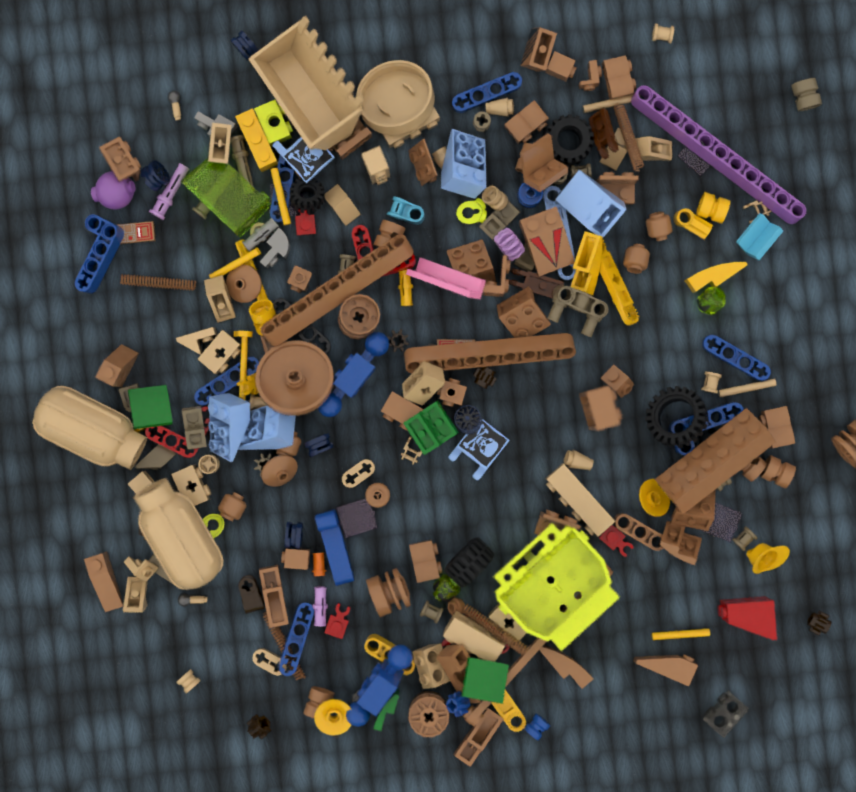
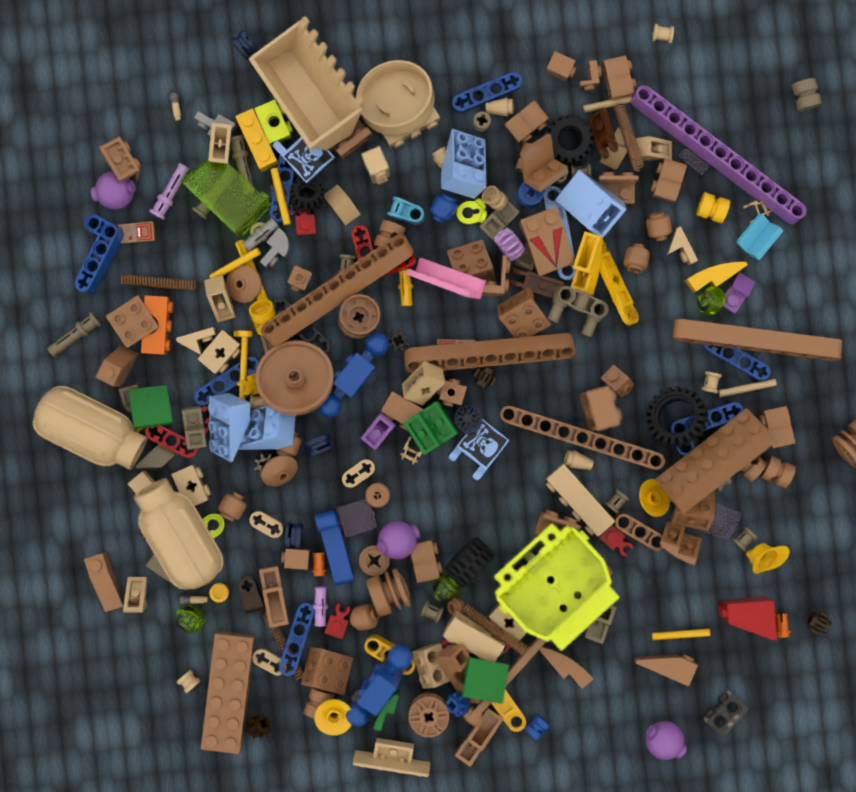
(81, 329): none -> dark tan pin
(132, 321): none -> medium nougat bracket
(141, 569): tan bracket -> none
(155, 176): dark blue wheel -> none
(158, 342): none -> orange arch
(189, 618): none -> clear neon green head
(206, 466): tan wheel -> none
(219, 592): none -> yellow tile
(228, 692): none -> medium nougat brick
(264, 528): none -> tan beam
(327, 670): none -> medium nougat bracket
(364, 617): none -> medium nougat head
(374, 569): none -> medium nougat gear
(378, 431): none -> medium lavender slope
(393, 757): none -> tan bracket
(397, 540): none -> medium lavender brick
(423, 163): medium nougat hinge -> none
(443, 207): none -> blue head
(538, 49): medium nougat brick -> none
(571, 438): none -> medium nougat beam
(598, 629): none -> dark tan brick
(614, 499): none -> dark tan bush
(665, 740): none -> medium lavender brick
(668, 181): none -> medium nougat brick
(680, 241): none -> tan slope
(694, 223): yellow piece -> none
(737, 292): none -> medium lavender slope
(757, 340): none -> medium nougat beam
(782, 627): none -> orange pin

